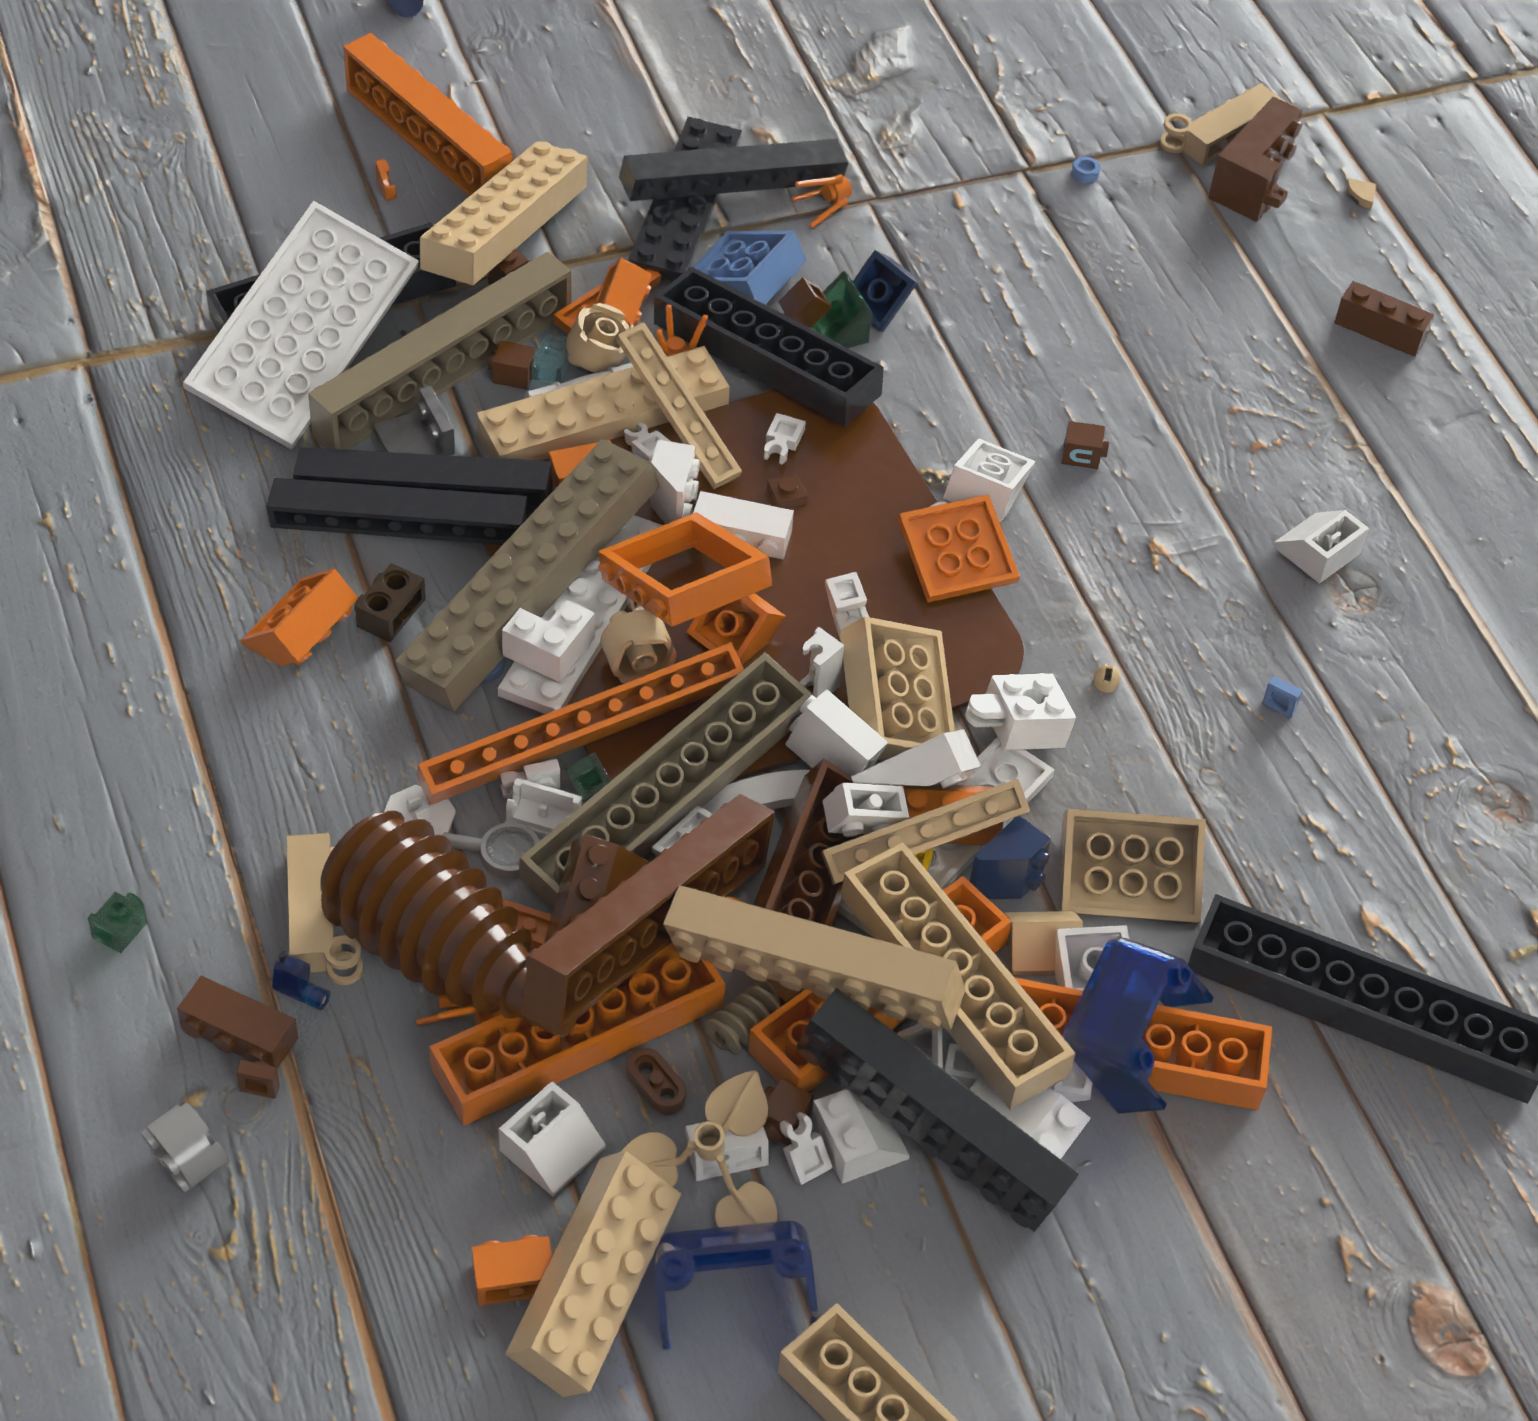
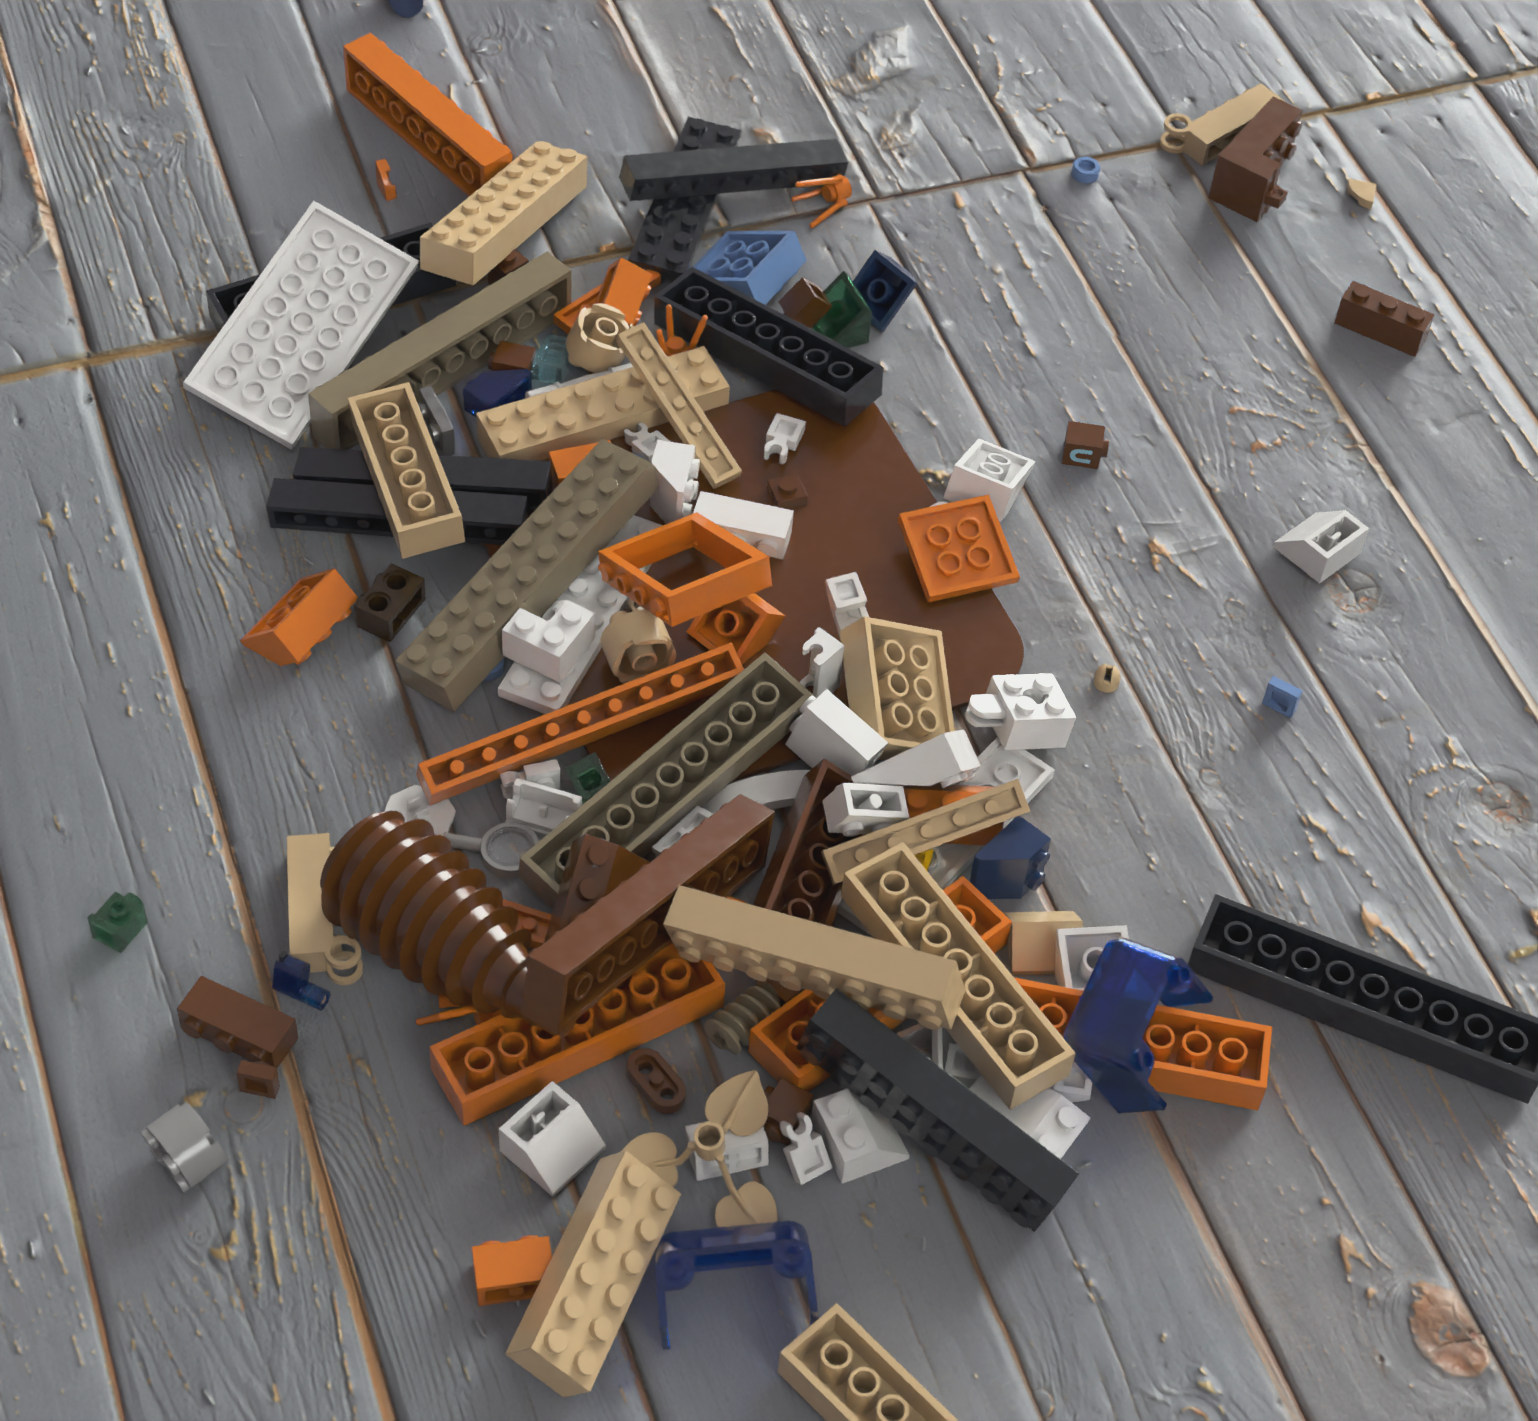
(406, 470): none -> tan brick
(496, 389): none -> clear blue slope
(1132, 865): tan slope -> none

